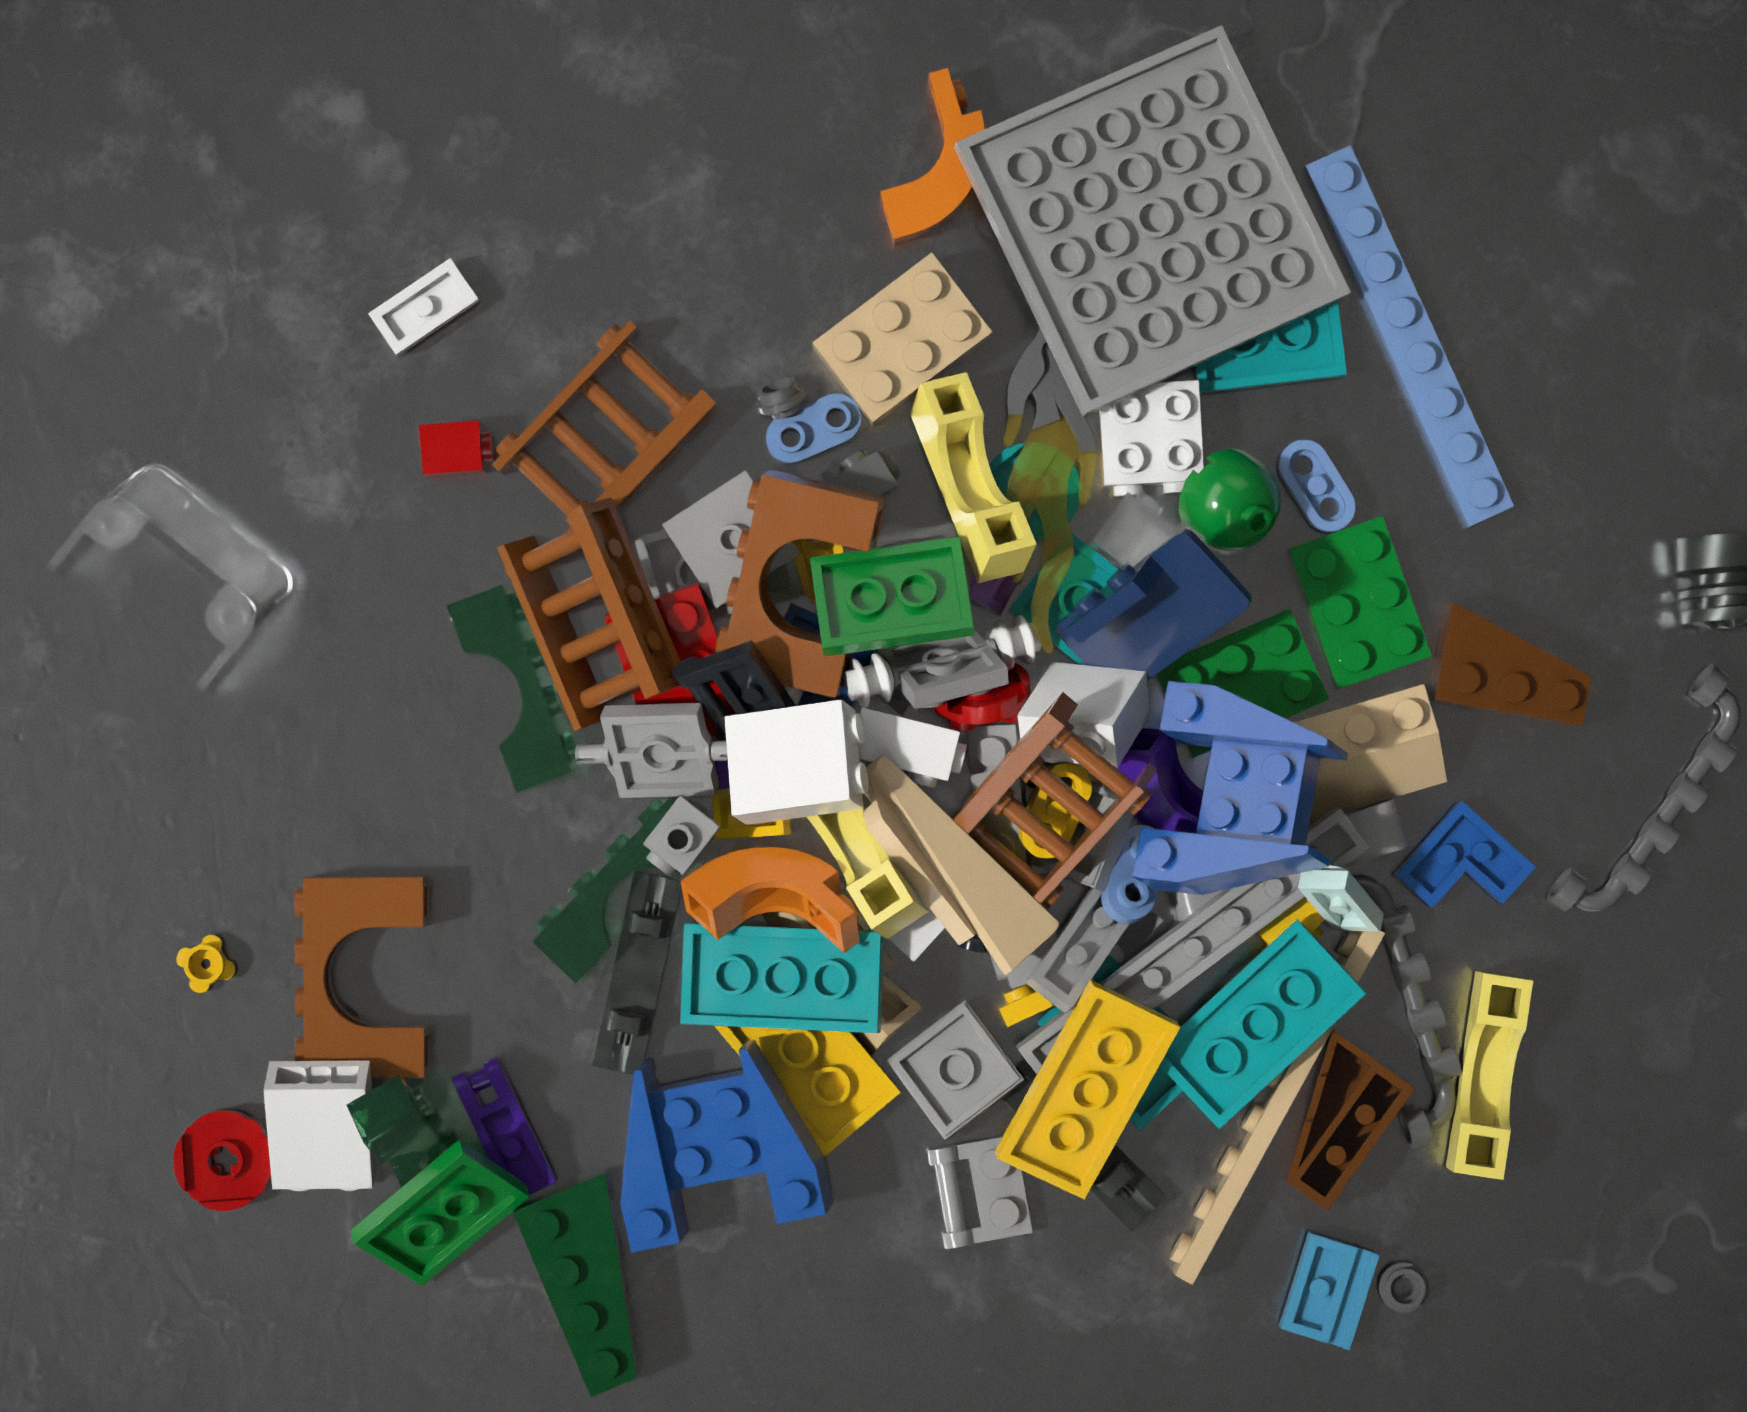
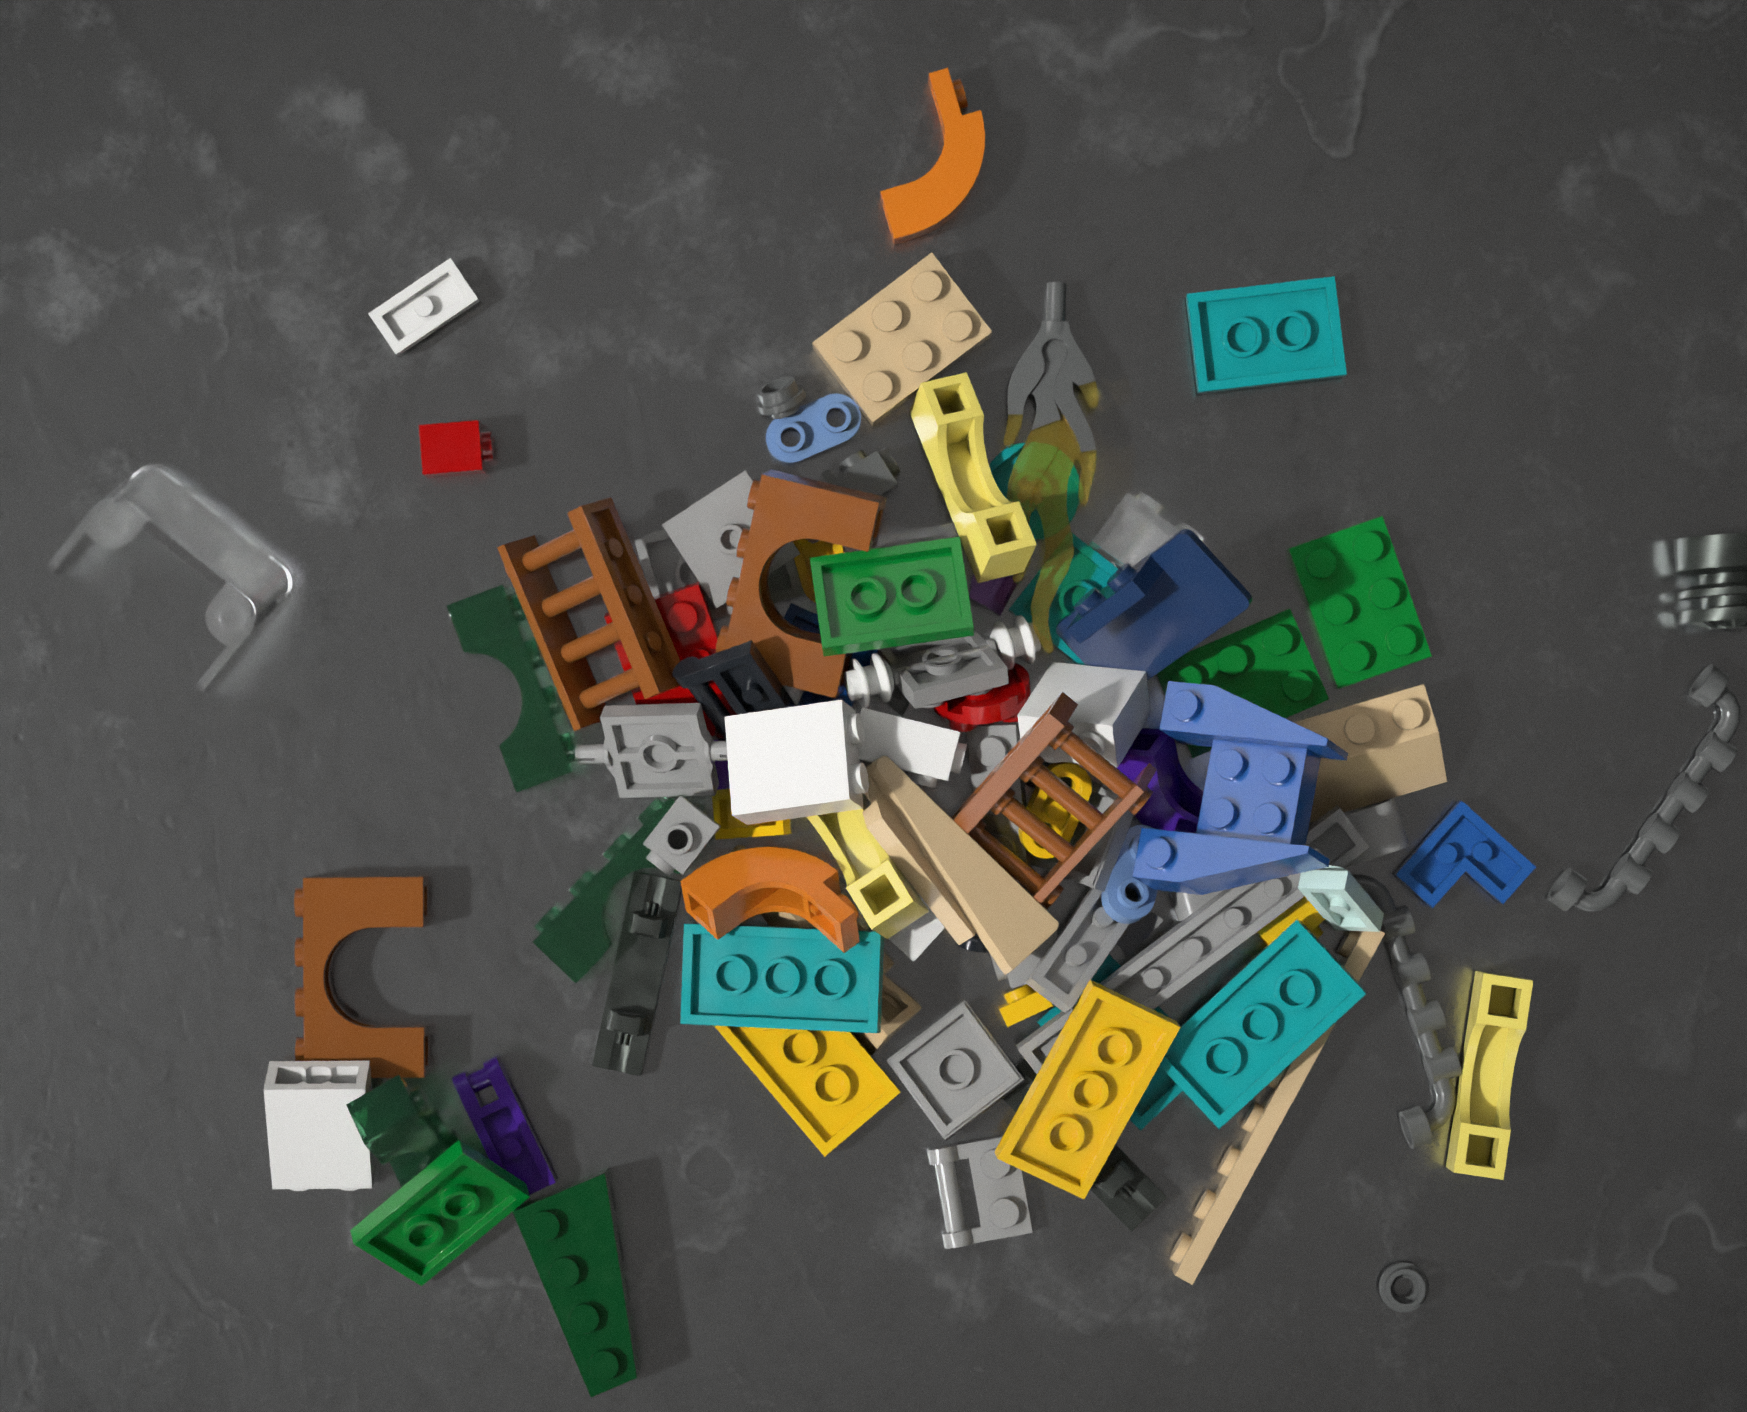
(205, 1181): red plate -> none
(219, 967): yellow plate -> none
(652, 445): dark orange fence -> none
(711, 1134): blue wedge -> none
(1151, 220): light grey plate -> none
(1151, 438): white brick -> none
(1231, 500): green cylinder -> none
(1319, 484): medium blue plate -> none
(1329, 1290): dark azure plate -> none
(1345, 1120): reddish brown wedge -> none
(1408, 336): medium blue plate -> none
(1502, 673): reddish brown wedge -> none

